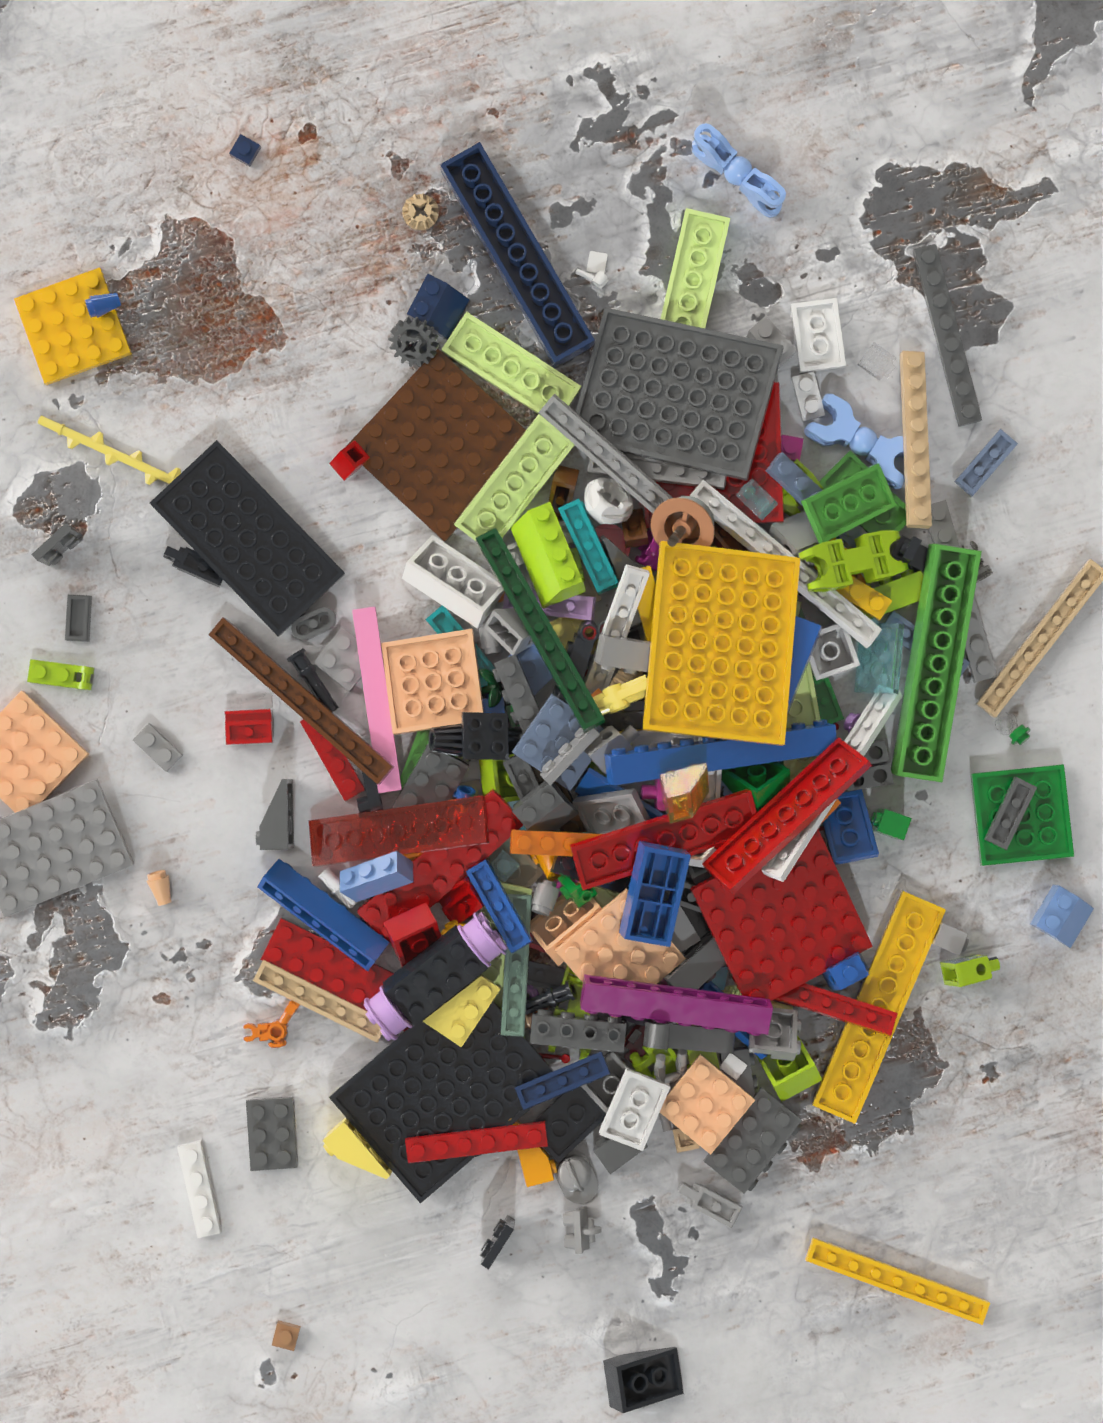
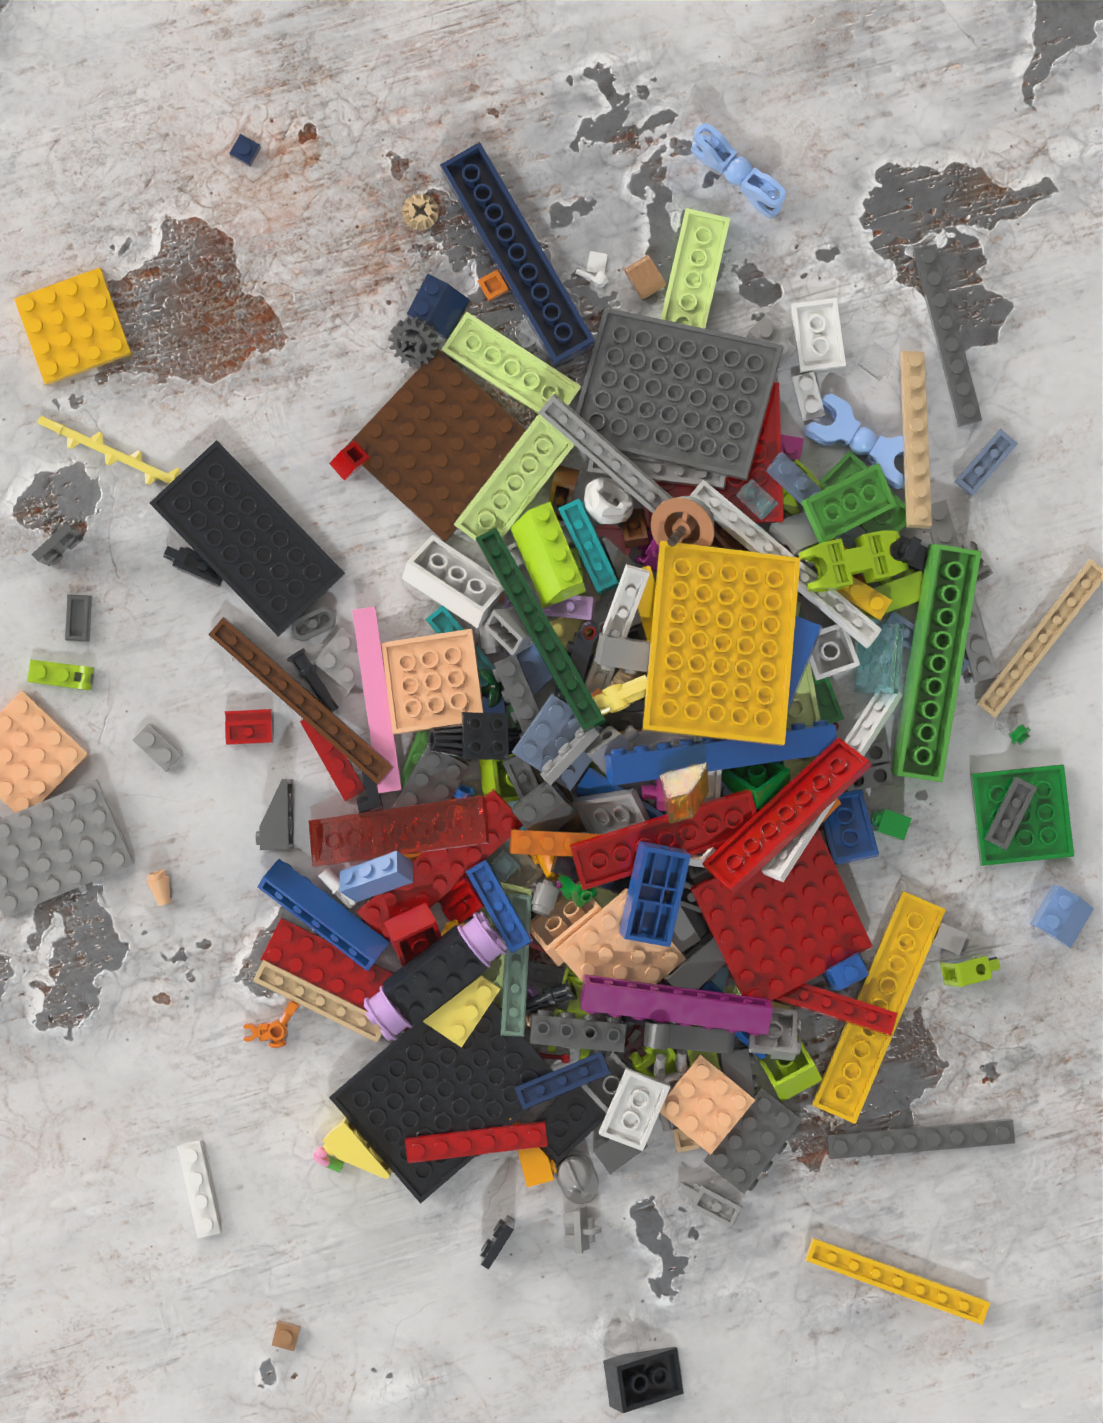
(102, 304): blue cone -> none
(271, 1133): dark grey plate -> none
(327, 1161): none -> arm
(493, 285): none -> orange plate
(645, 277): none -> medium nougat piece
(733, 1066): white sticker -> none
(850, 721): medium lavender plate -> none
(920, 1138): none -> dark grey plate

